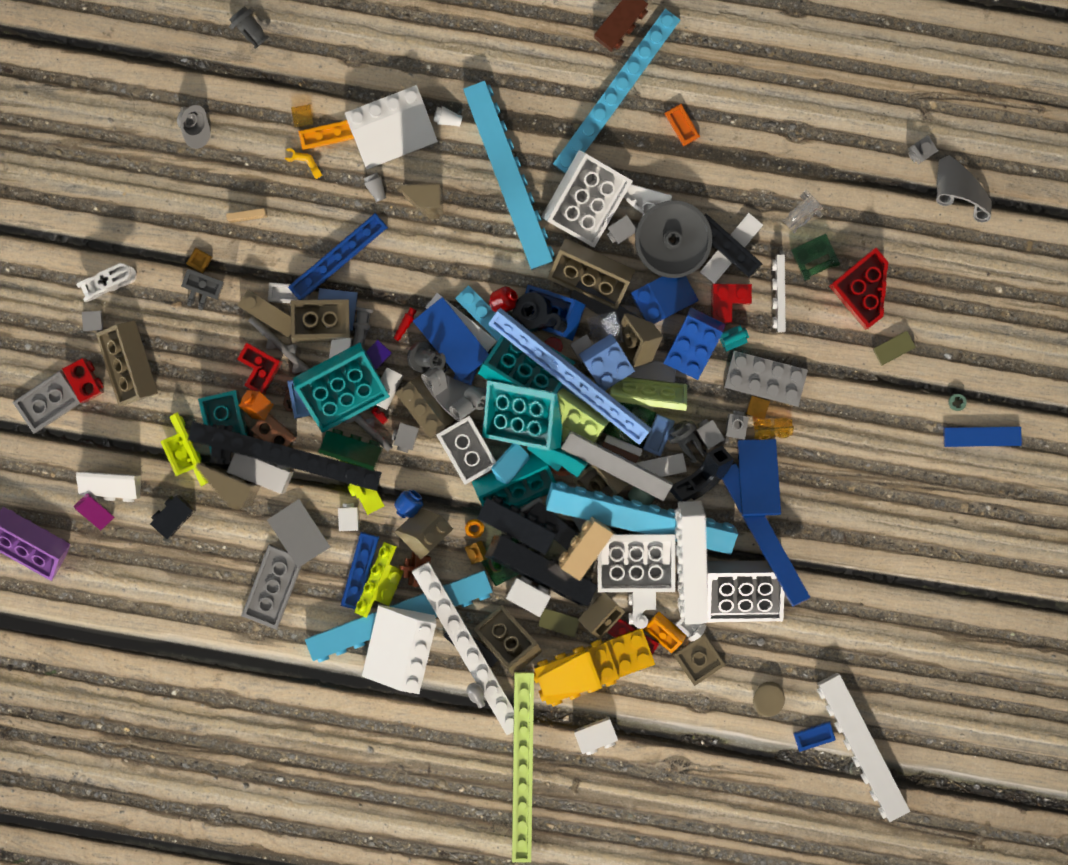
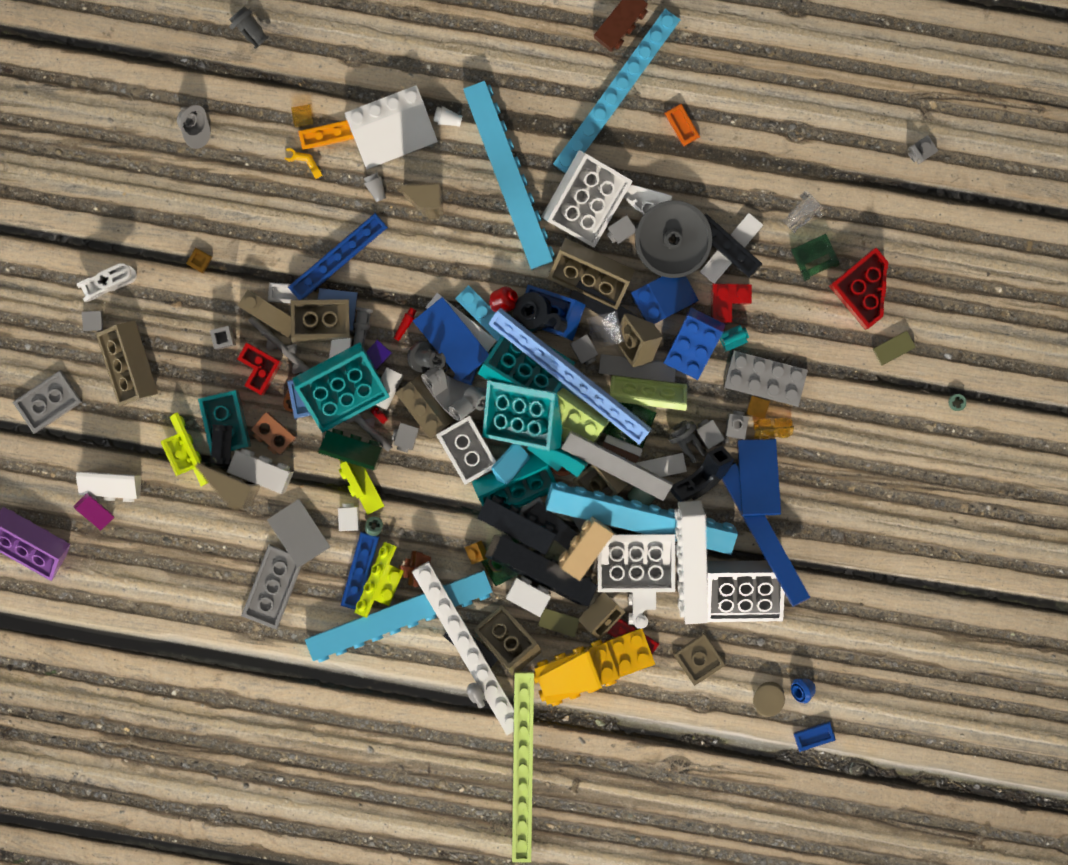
(79, 383): red brick -> none
(172, 516): black brick -> none
(201, 284): dark grey hinge -> none
(222, 337): none -> light grey brick
(246, 215): tan tile -> none
(255, 405): orange brick -> none
(284, 456): black plate -> none
(378, 521): none -> sand green bush
(399, 648): white slope -> none
(408, 503): blue head -> none
(424, 531): dark tan slope -> none
(470, 533): light orange plate -> none
(555, 343): red tile -> none
(595, 736): white brick -> none
(606, 362): medium blue brick -> none
(658, 435): medium blue tile -> none
(665, 632): light orange slope -> none
(693, 631): white tile -> none
(778, 285): white plate -> none
(803, 690): none -> blue cone
(863, 747): white brick -> none
(958, 182): light grey panel -> none
(982, 436): blue tile -> none

